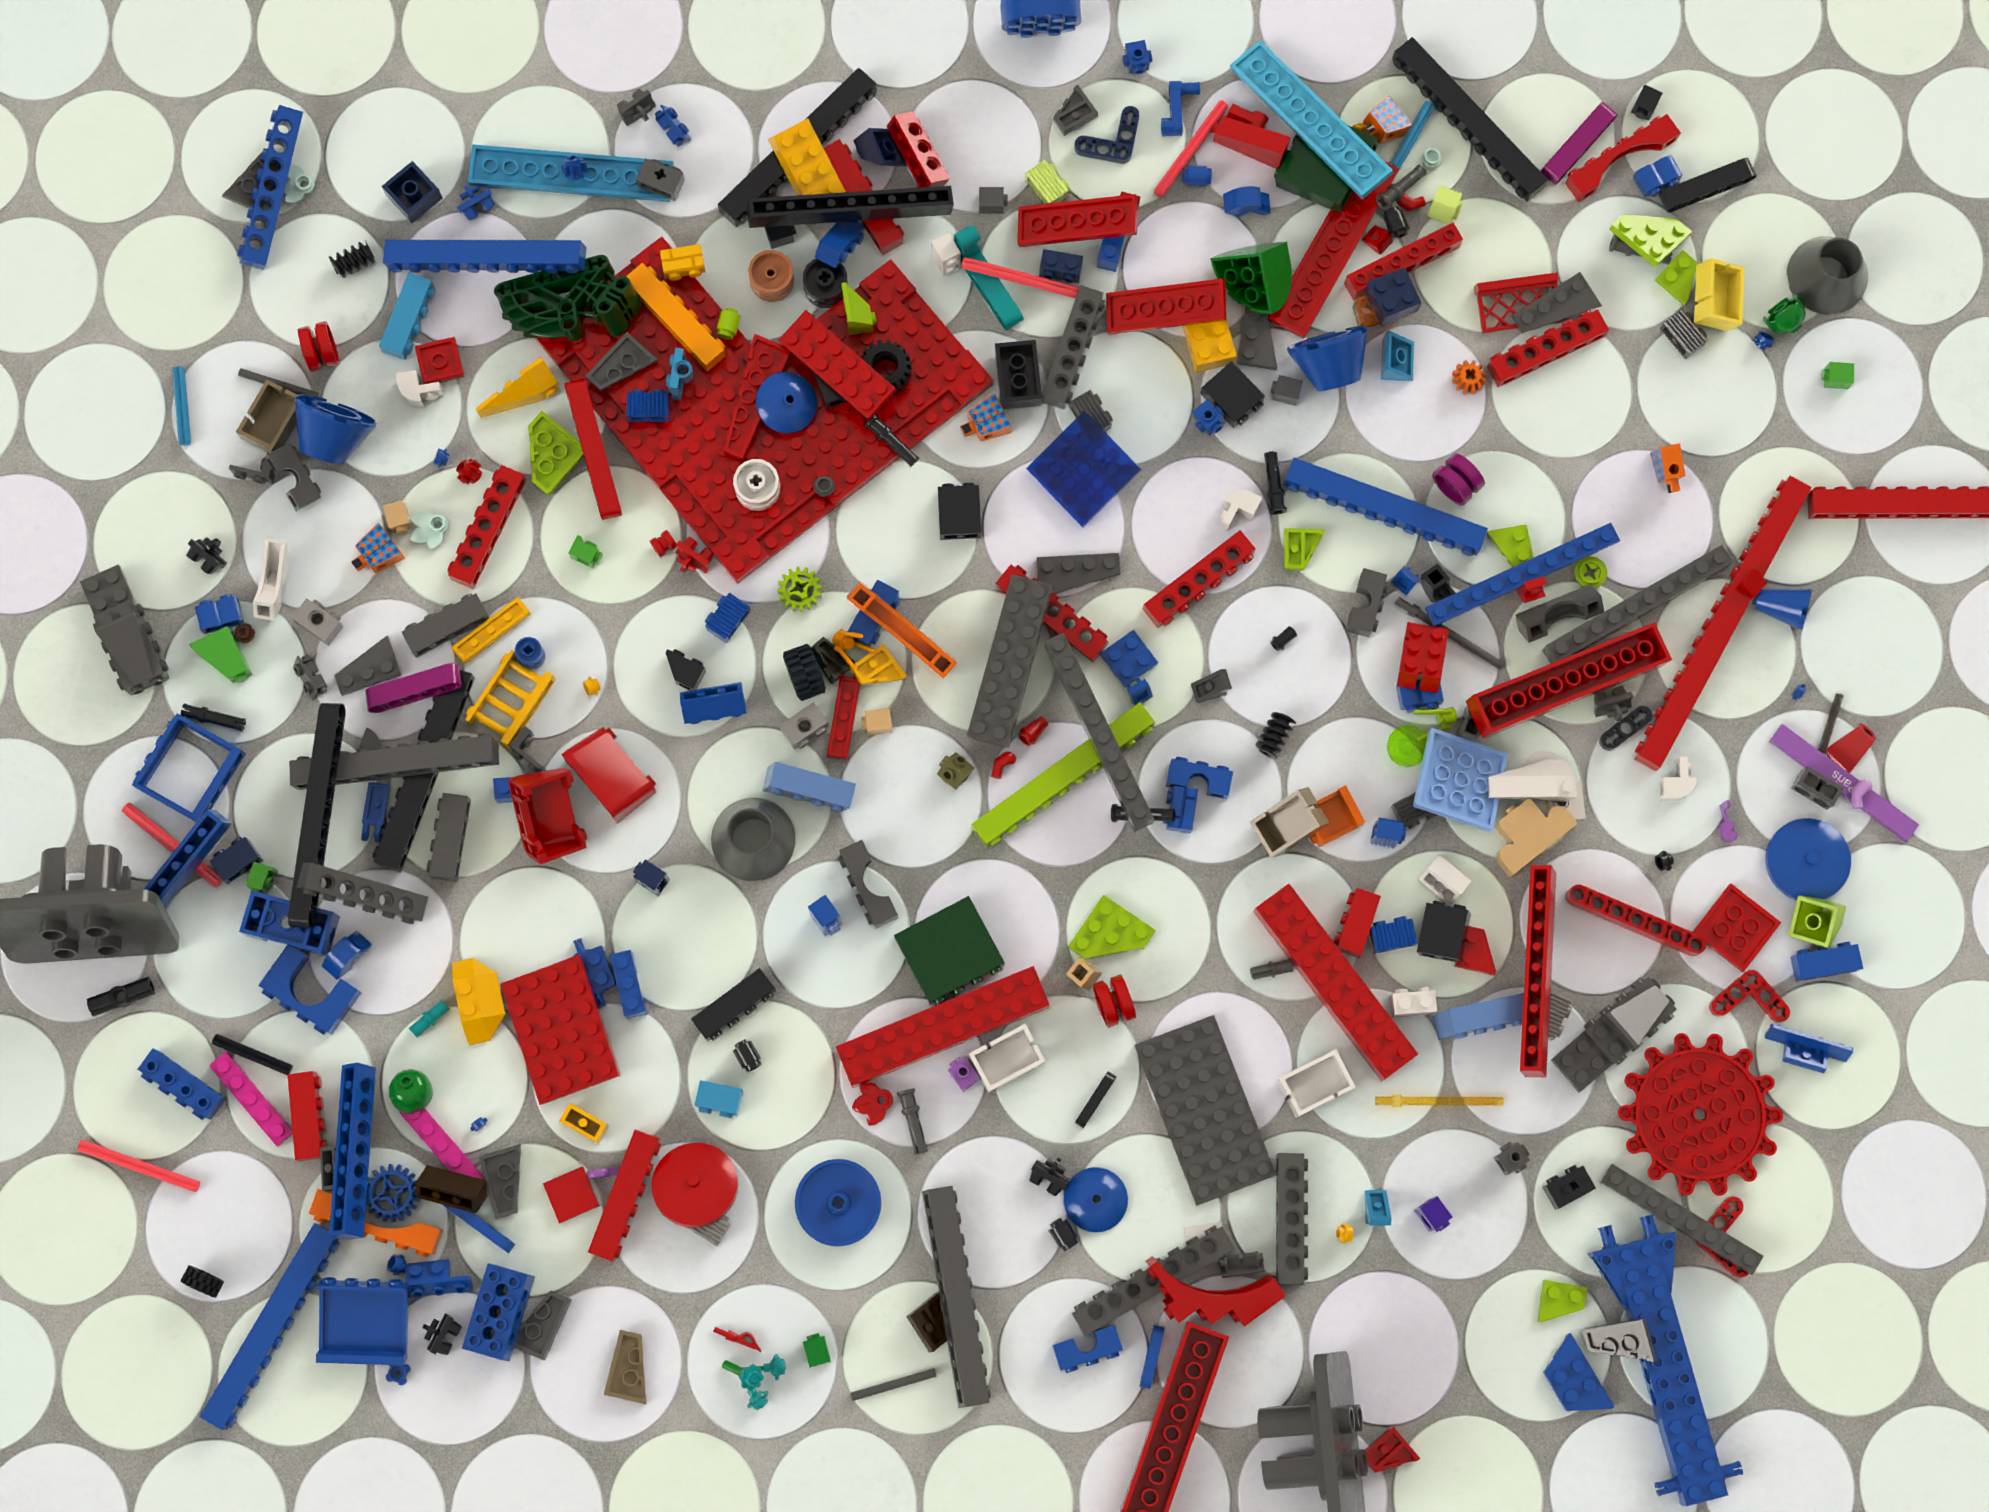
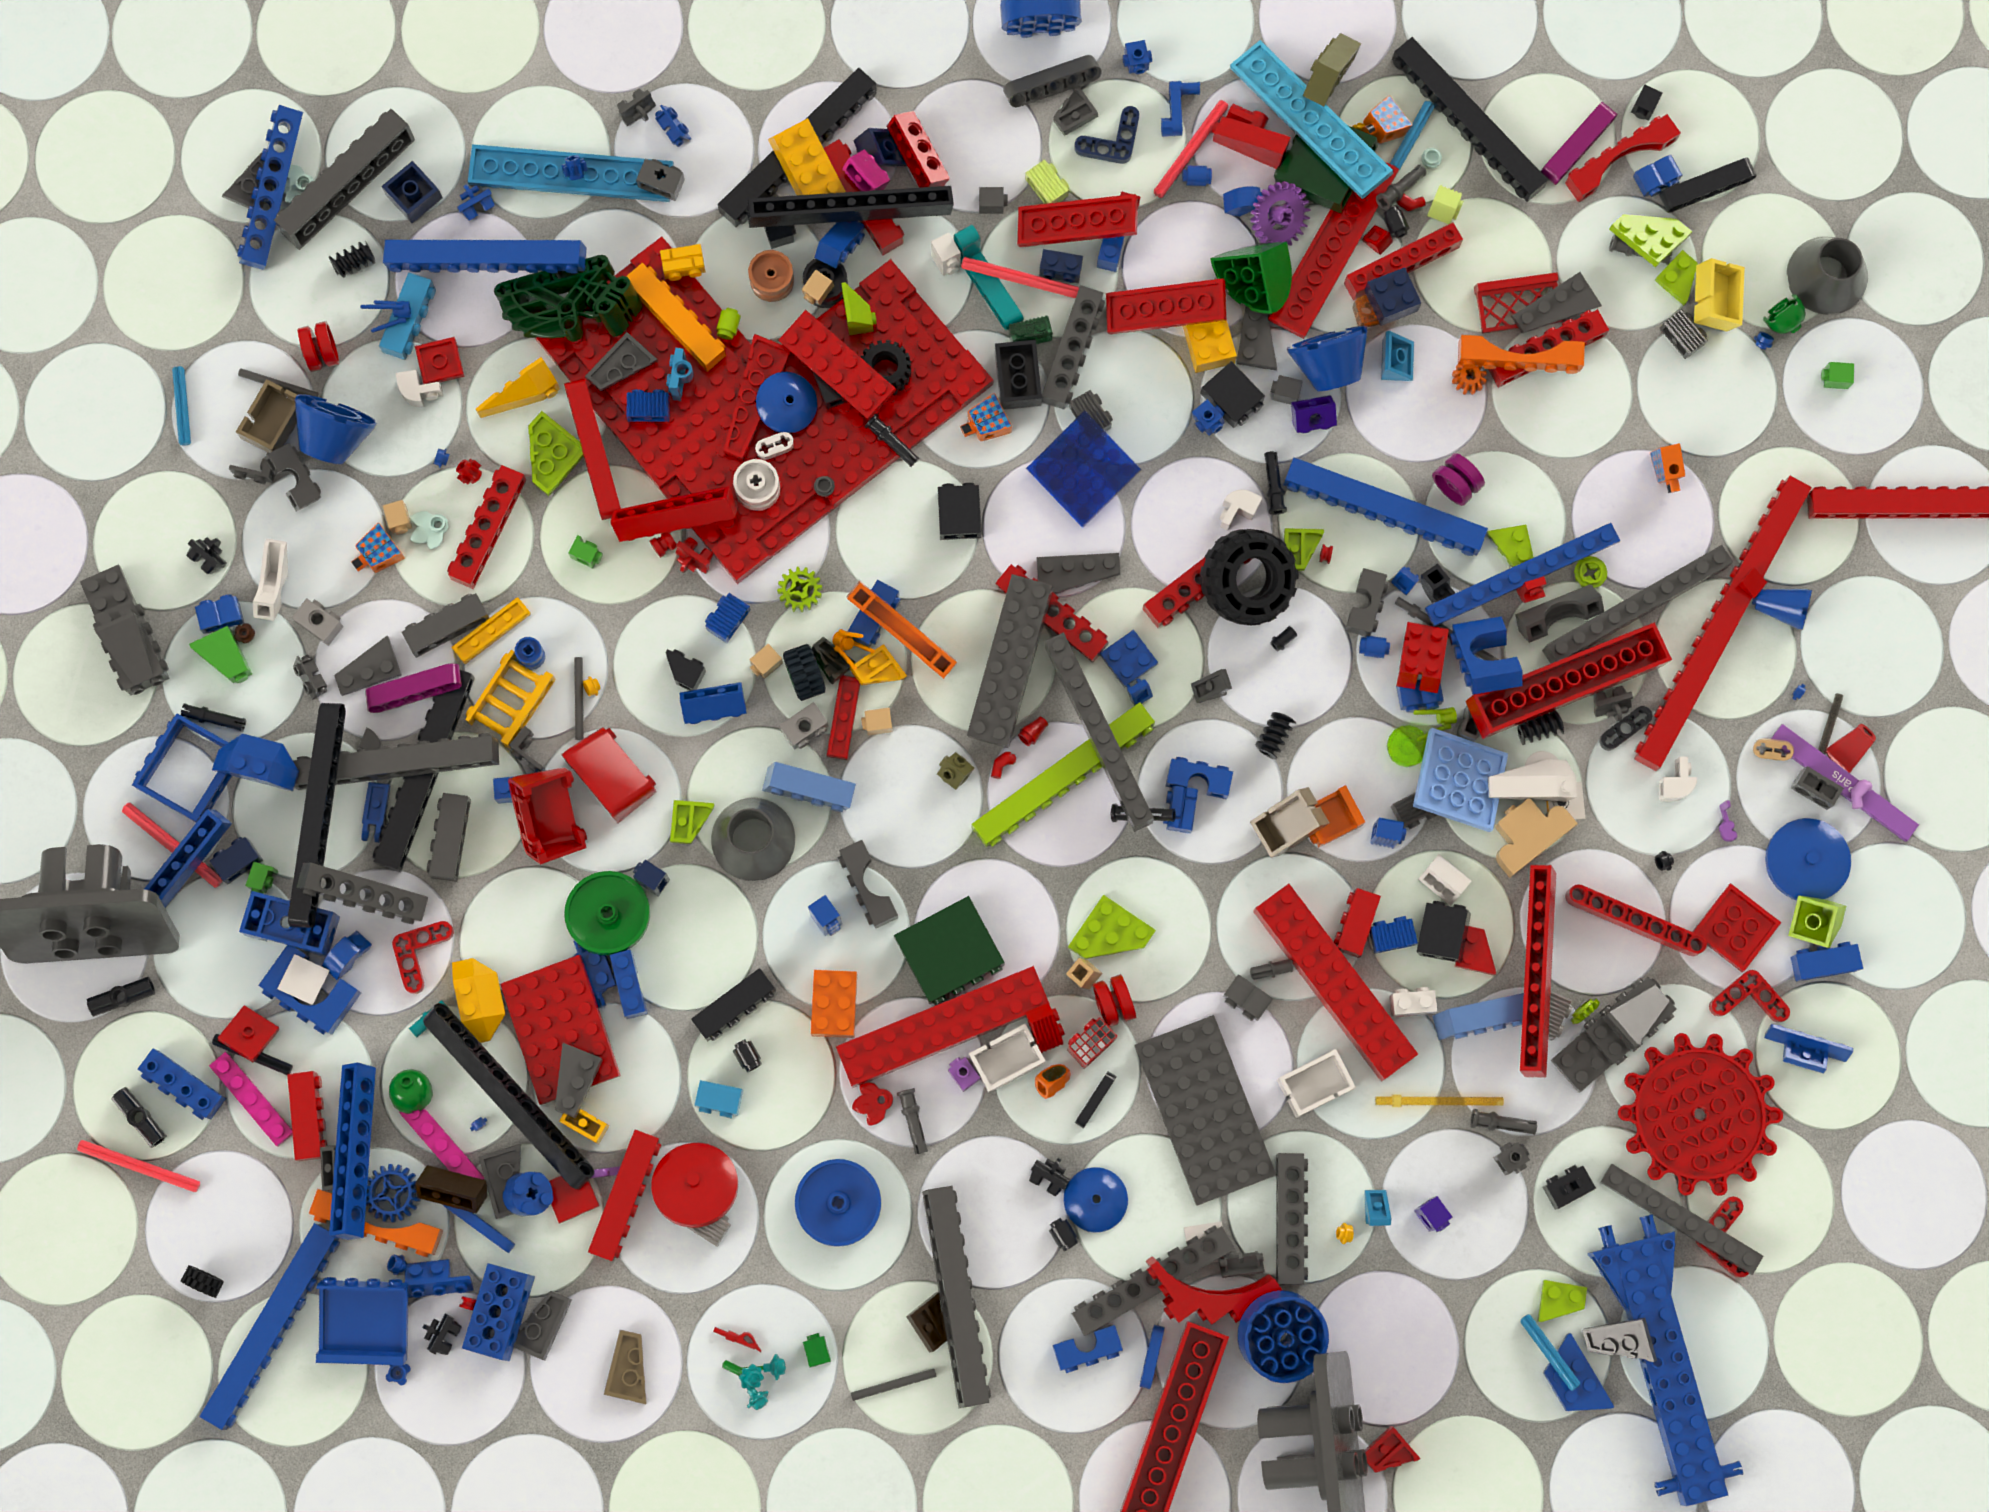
(130, 1107): none -> black piece
(248, 1033): none -> red plate
(257, 761): none -> blue wedge
(303, 979): none -> white sticker
(344, 179): none -> dark grey brick
(400, 309): none -> blue plant
(413, 945): none -> red beam
(468, 1303): none -> red bush
(508, 1096): none -> black beam
(539, 1195): none -> blue brick
(575, 1079): none -> dark grey wing
(578, 675): none -> dark grey bar
(607, 913): none -> green dish
(674, 514): none -> red brick
(688, 820): none -> lime wing
(765, 661): none -> tan brick
(773, 441): none -> white beam
(817, 288): none -> tan brick
(834, 1003): none -> orange brick
(866, 172): none -> dark pink brick
(1035, 329): none -> clear green brick
(1044, 1027): none -> red brick
(1052, 81): none -> dark grey beam
(1052, 1080): none -> orange rock
(1091, 1042): none -> brick
(1221, 571): none -> black tyre
(1247, 998): none -> dark grey brick
(1266, 1323): none -> blue brick
(1289, 215): none -> medium lavender gear
(1304, 409): none -> dark purple brick
(1325, 554): none -> red bush
(1330, 68): none -> olive wedge
(1374, 646): none -> blue brick
(1478, 351): none -> orange arch
(1483, 674): none -> blue arch
(1494, 1121): none -> dark grey pin
(1540, 725): none -> black piece
(1550, 1352): none -> dark azure axle
(1584, 1010): none -> lime gear
(1771, 754): none -> tan beam

